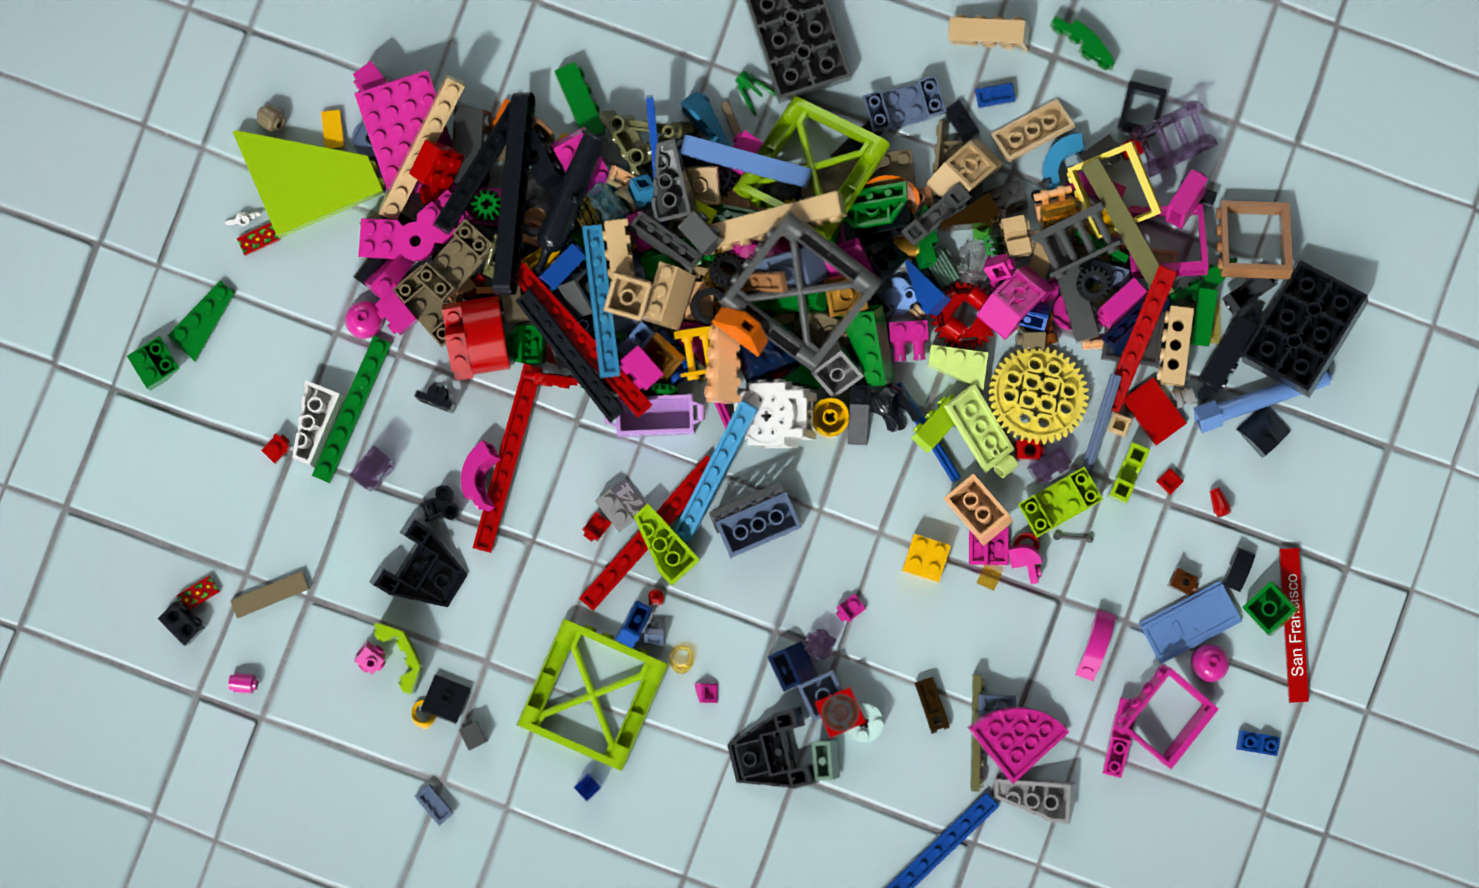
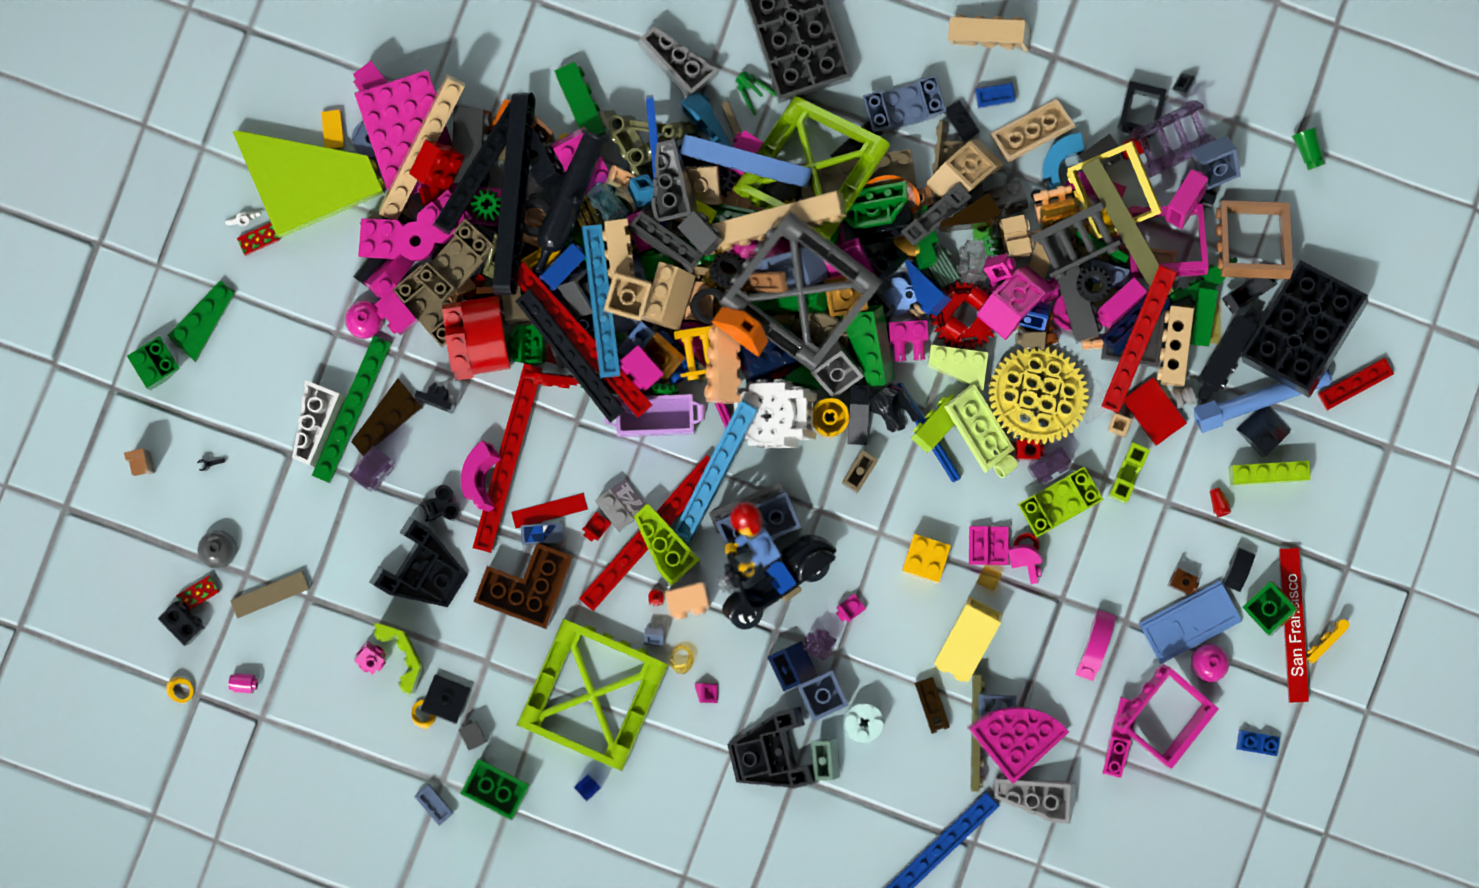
(139, 461): none -> medium nougat panel
(170, 685): none -> yellow piece
(208, 464): none -> black hand
(216, 549): none -> dark grey cylinder
(271, 118): dark tan head -> none
(277, 448): red bracket -> none
(388, 416): none -> dark brown wing
(495, 789): none -> green brick
(528, 598): none -> reddish brown brick
(541, 533): none -> slope
(549, 510): none -> red sticker
(634, 624): blue brick -> none
(677, 62): none -> light grey wedge
(687, 600): none -> light nougat brick
(801, 561): none -> piece
(840, 712): tile -> none
(859, 471): none -> dark tan brick
(968, 639): none -> light yellow slope
(978, 509): light nougat brick -> none
(1057, 536): dark grey hinge -> none
(1092, 46): green slope -> none
(1101, 422): sand blue axle -> none
(1169, 481): red tile -> none
(1184, 84): none -> black slope
(1217, 161): none -> sand blue brick
(1269, 473): none -> lime brick
(1310, 148): none -> green plant
(1328, 640): none -> yellow plate
(1355, 384): none -> red tile

